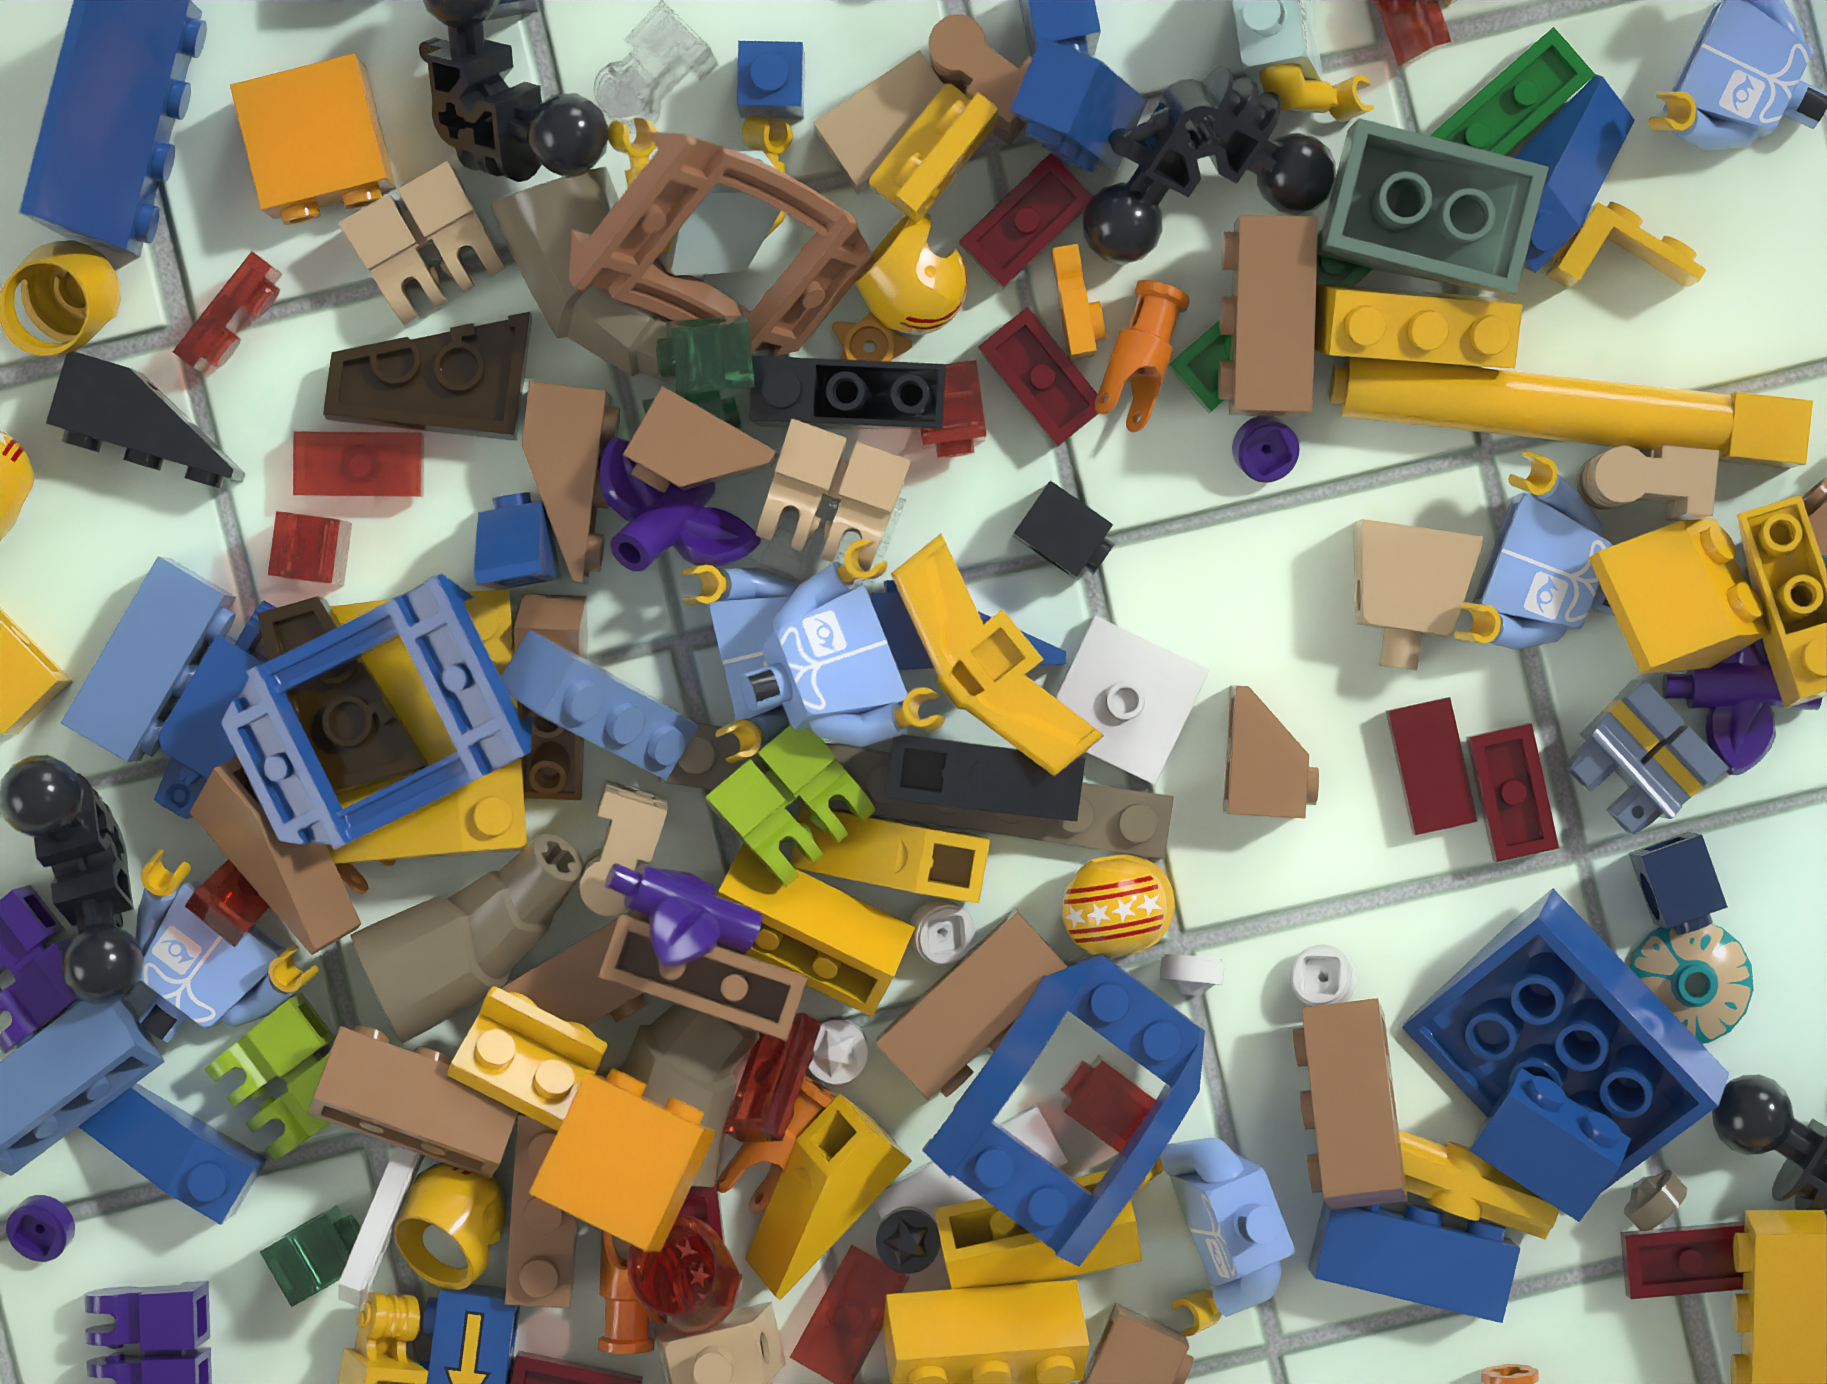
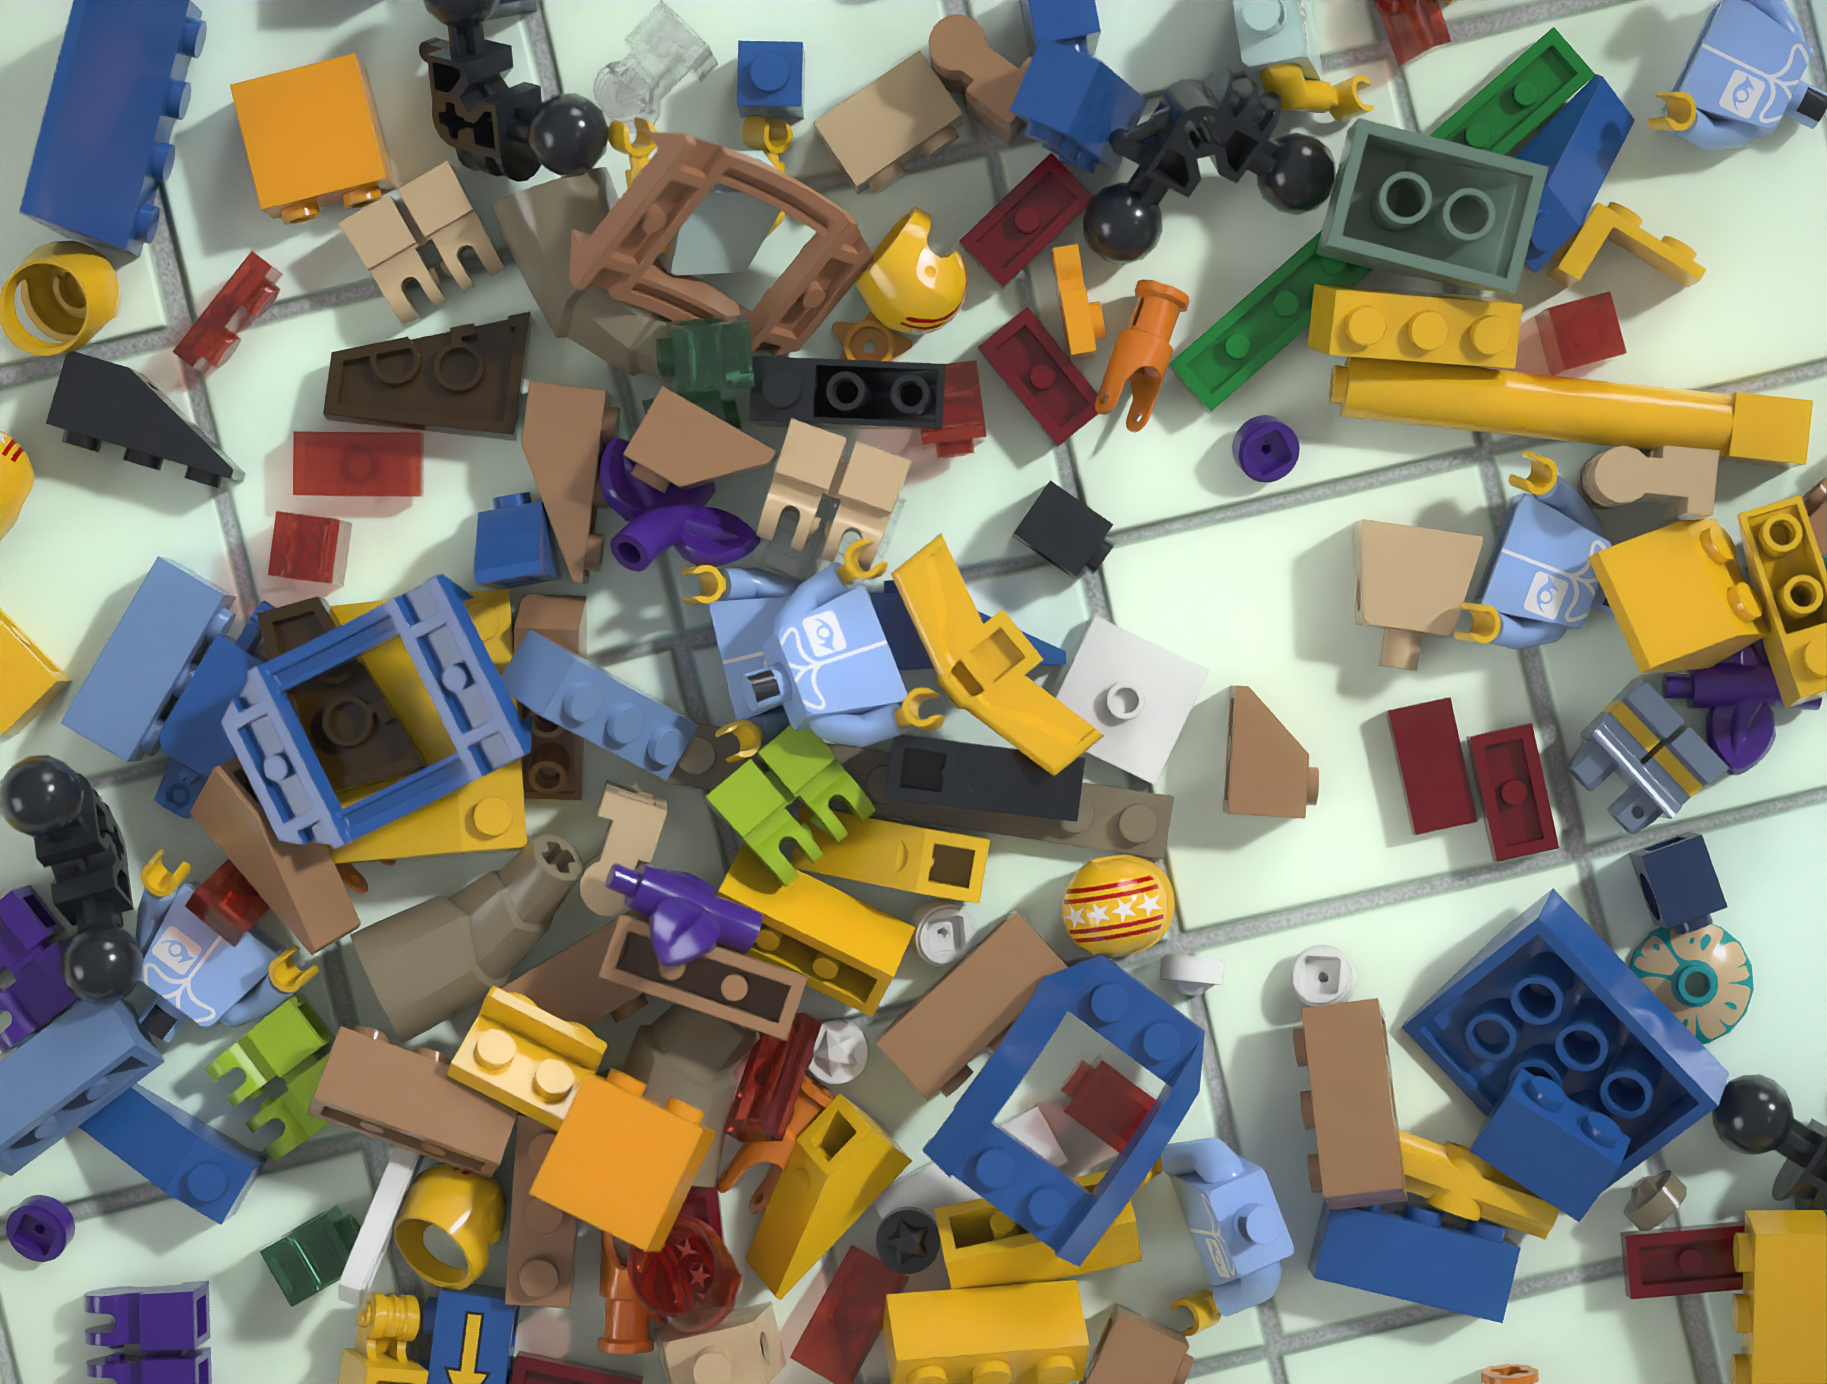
(934, 150): yellow bracket -> none
(1269, 315): medium nougat brick -> none
(1580, 333): none -> clear red brick

